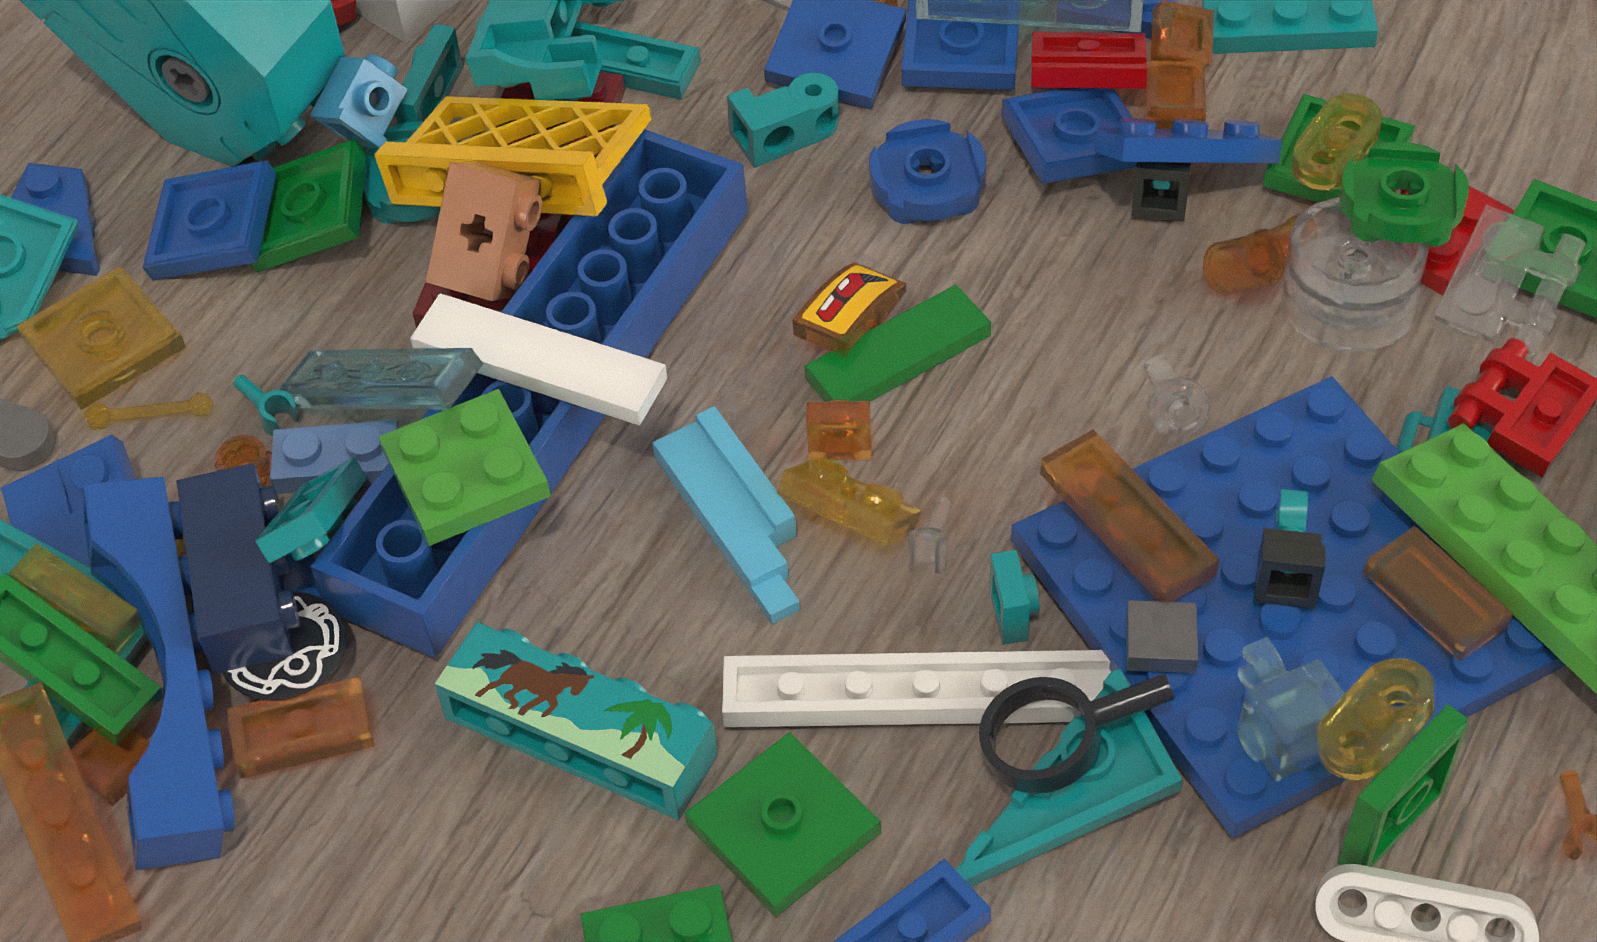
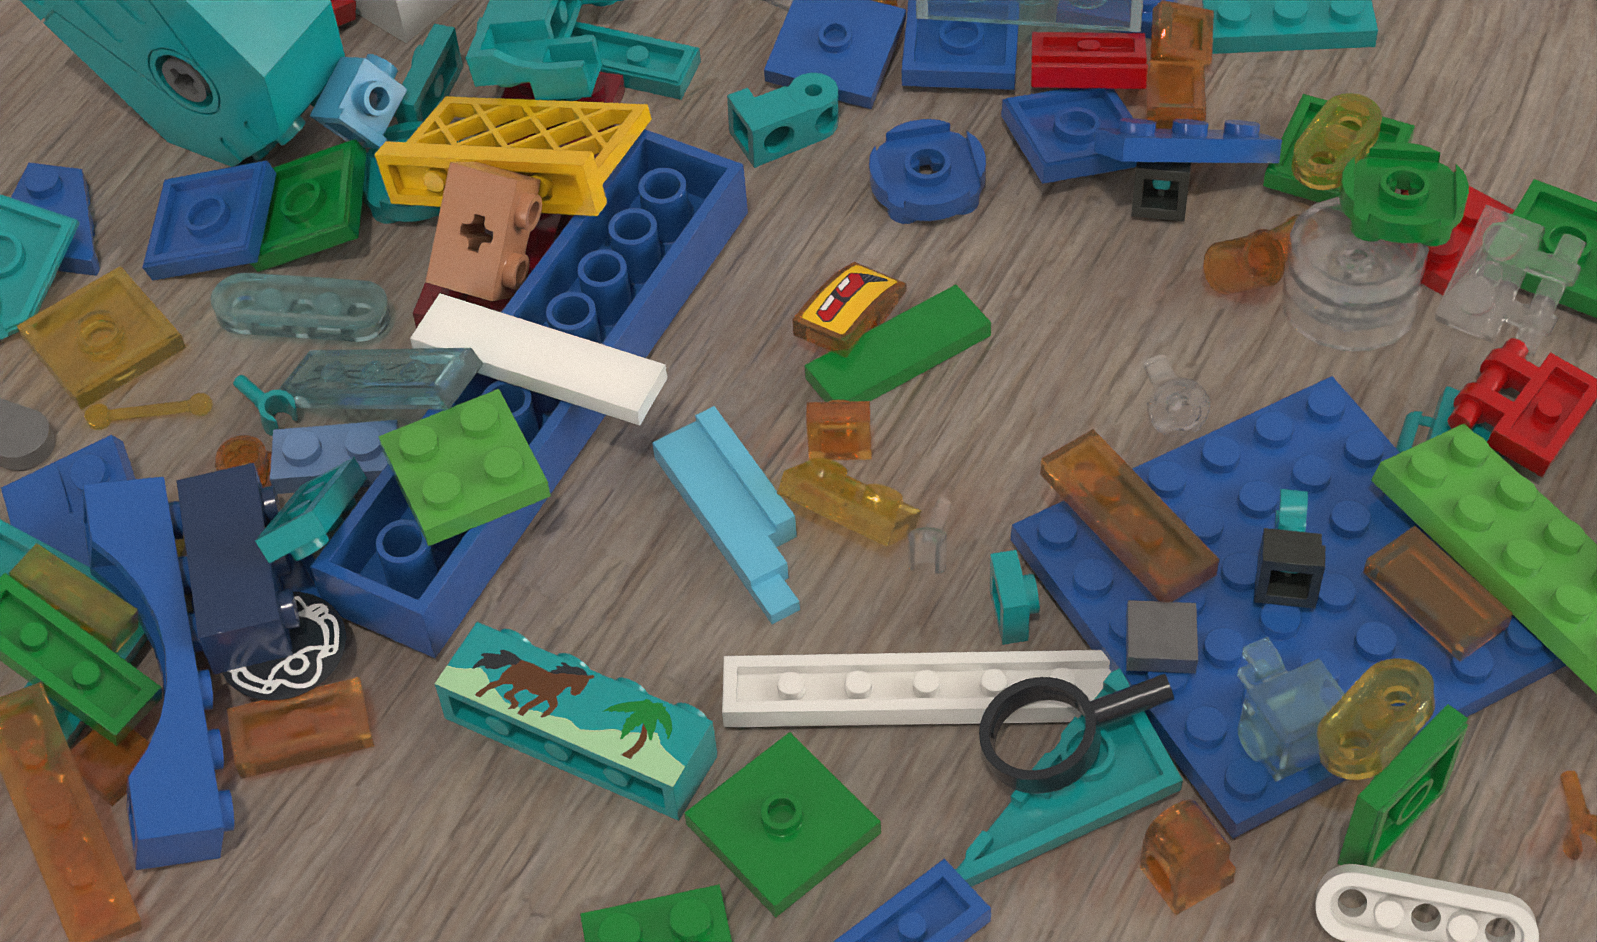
(279, 303): none -> clear light blue plate
(1185, 856): none -> clear orange leg

